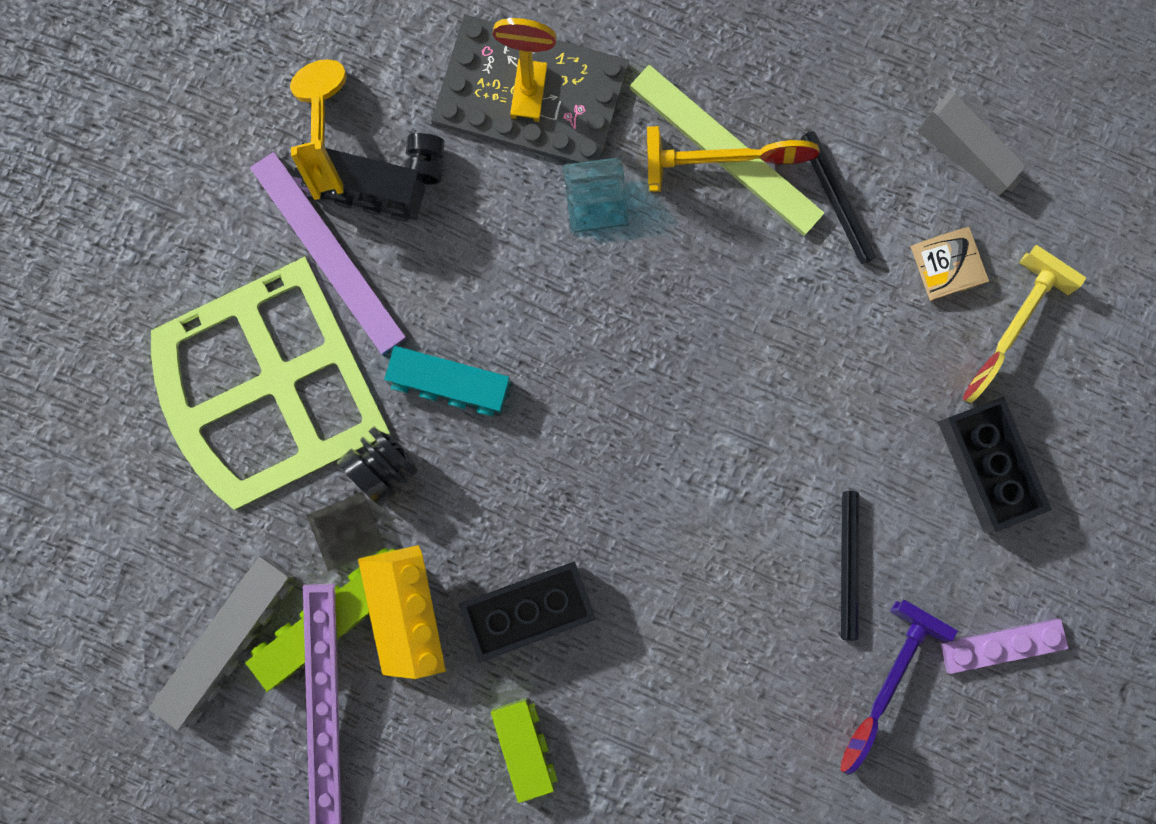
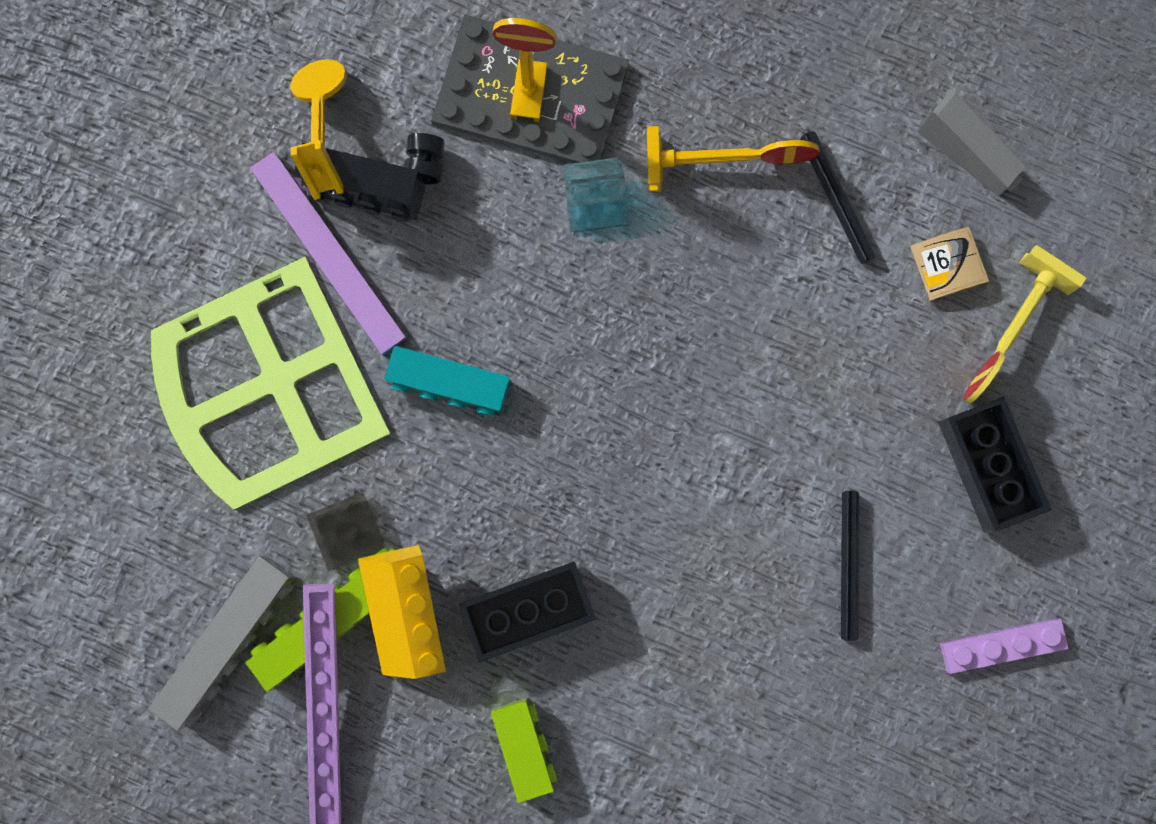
(377, 466): black wheel -> none
(710, 135): yellowish green tile -> none
(921, 625): dark purple piece -> none

